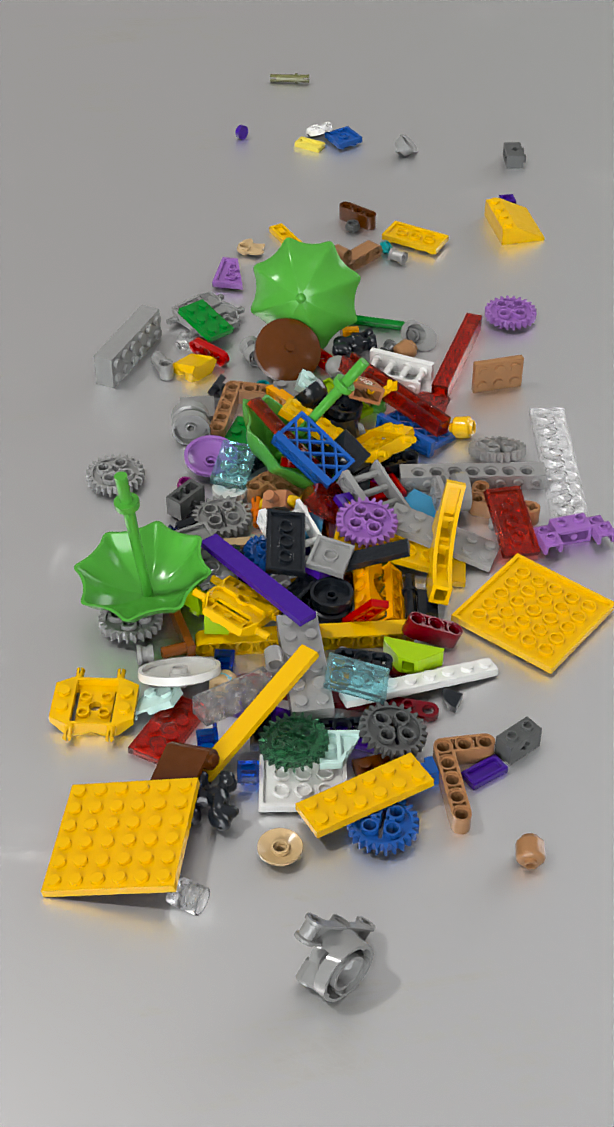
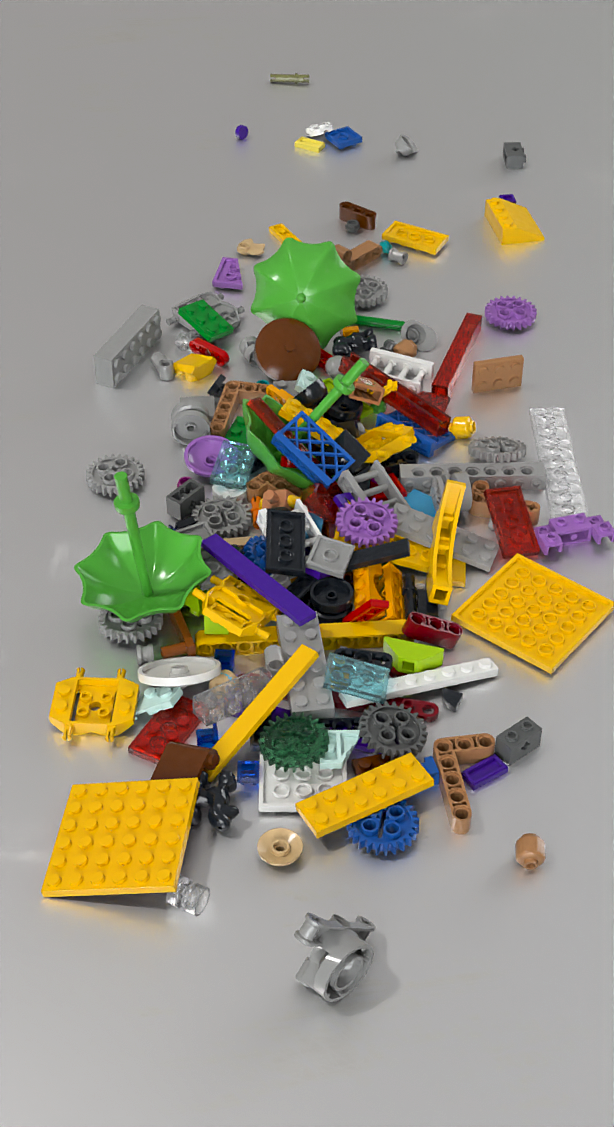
(370, 292): none -> light grey gear

